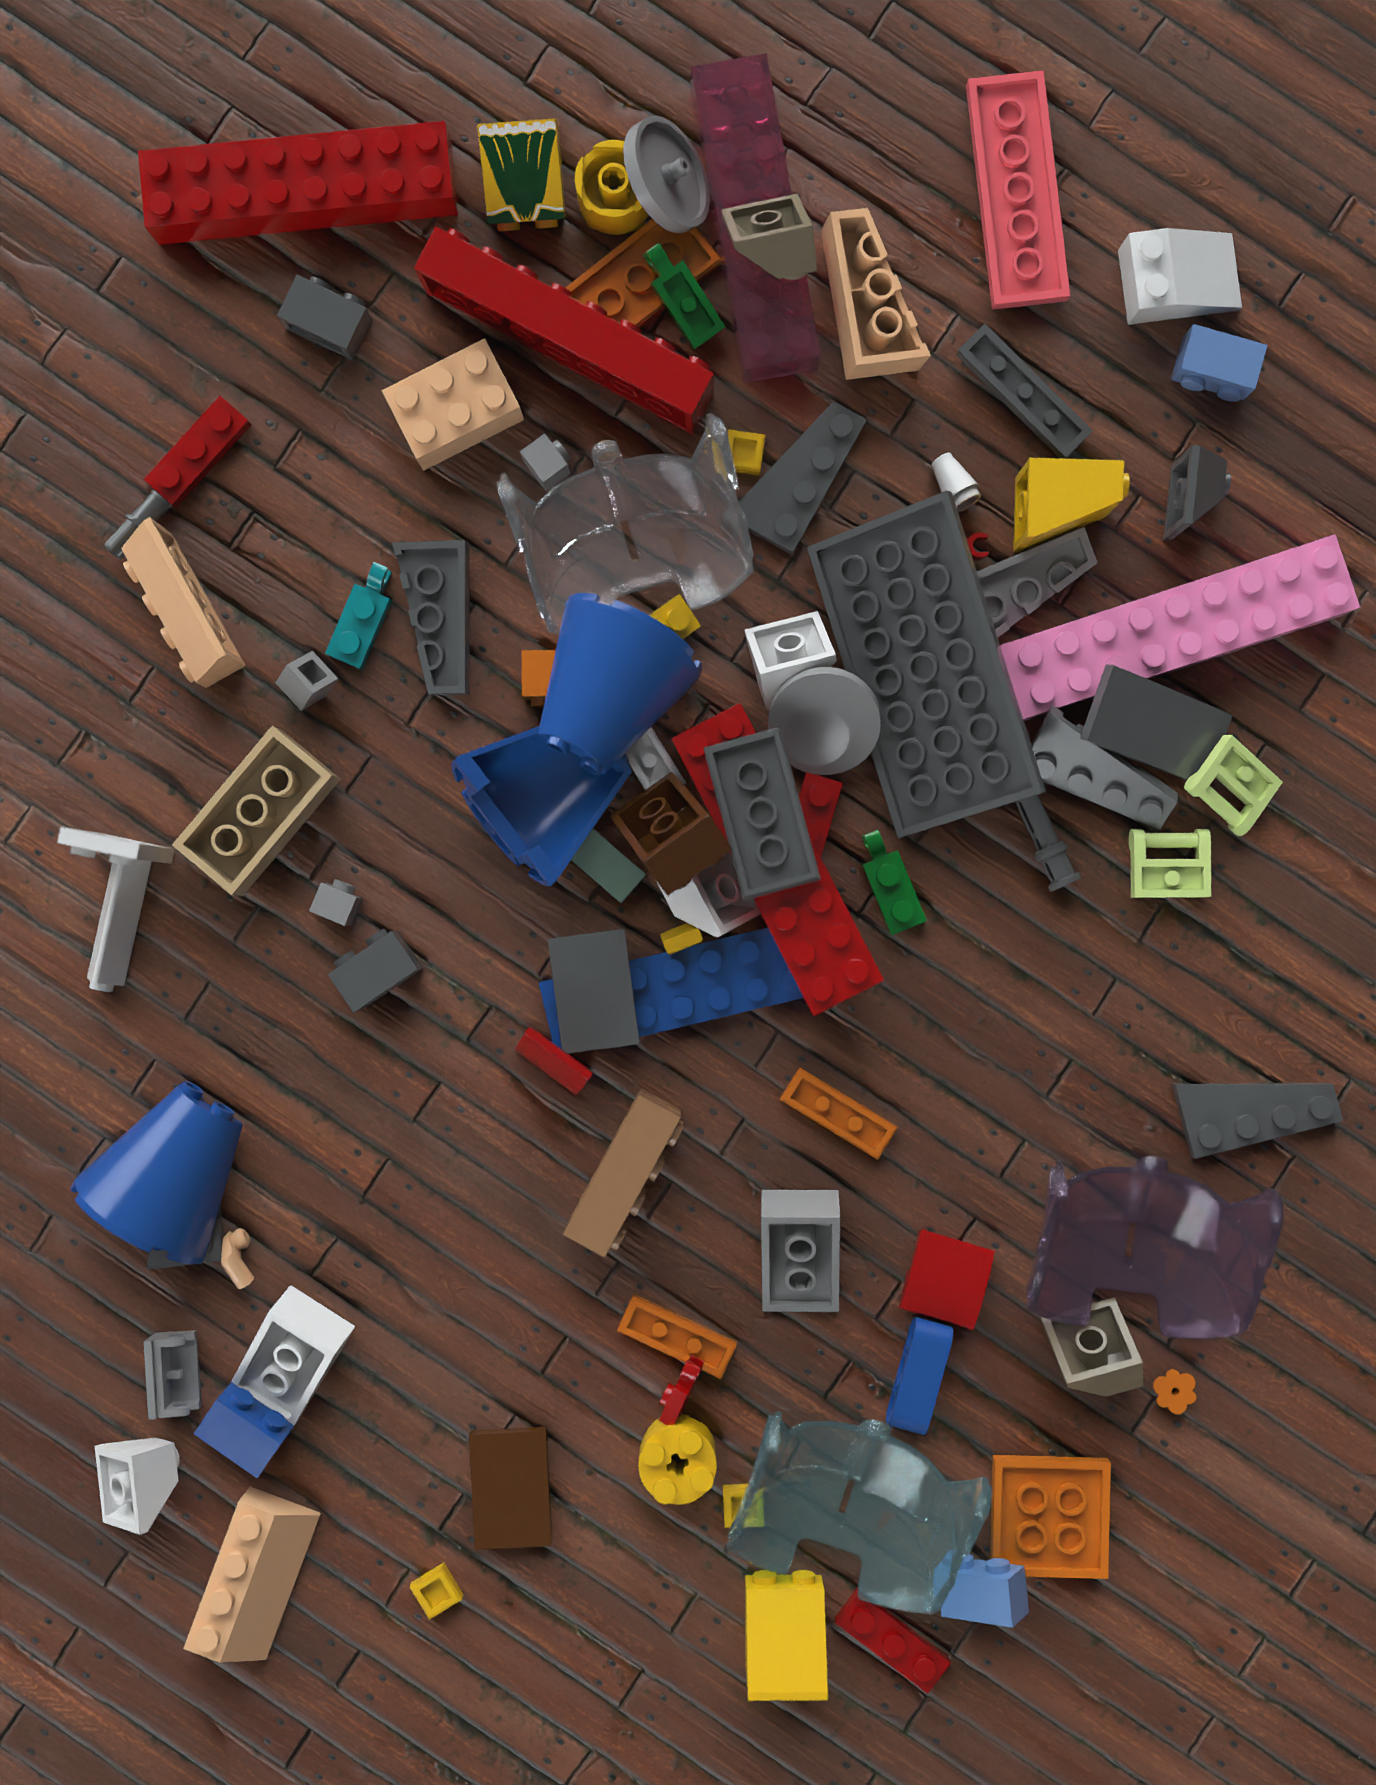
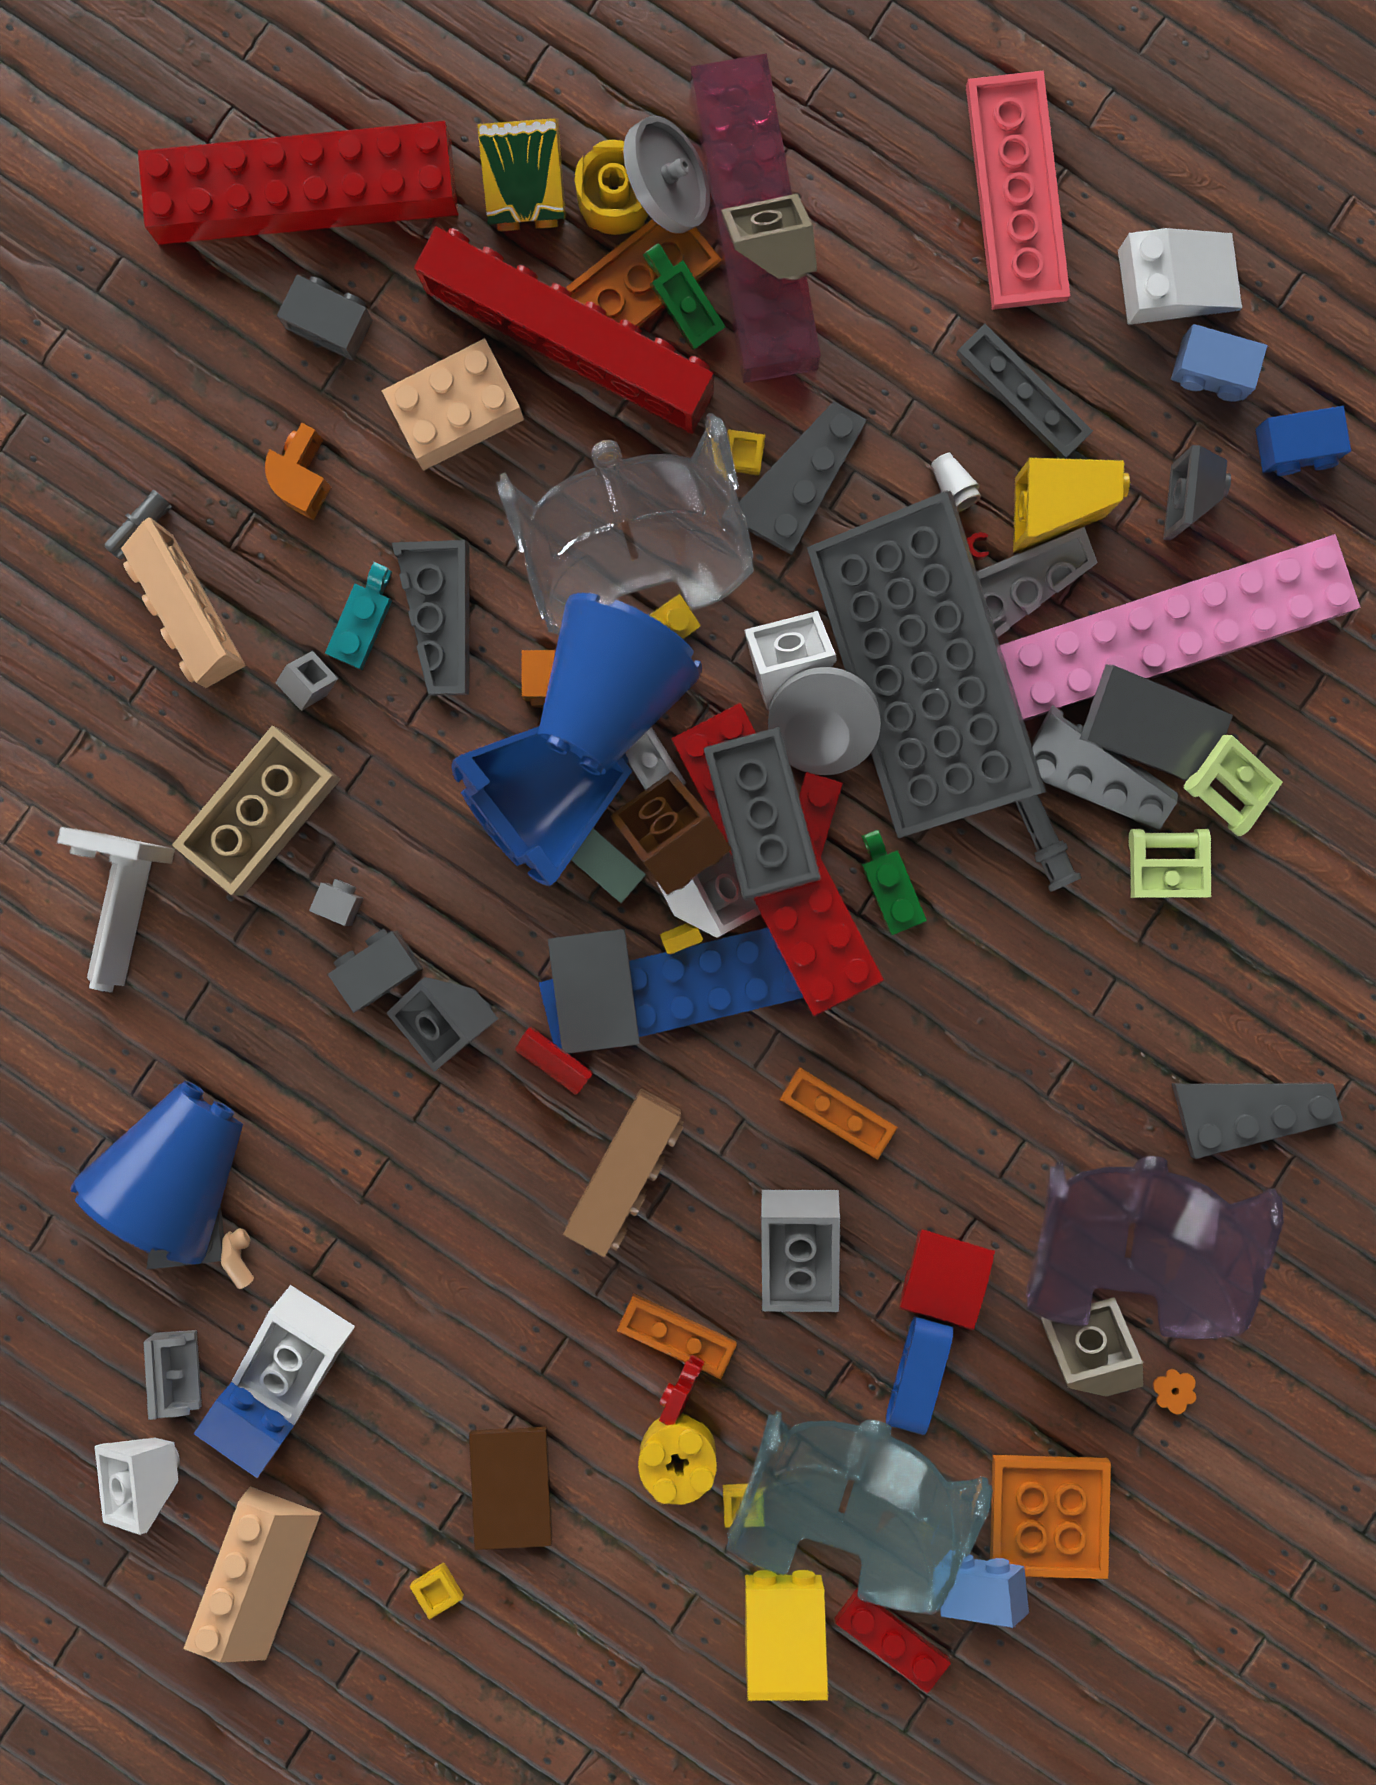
(197, 451): red plate -> none
(290, 475): none -> orange brick
(441, 1019): none -> dark grey slope
(546, 461): light grey plate -> none
(870, 312): light nougat wedge -> none
(1303, 440): none -> blue brick

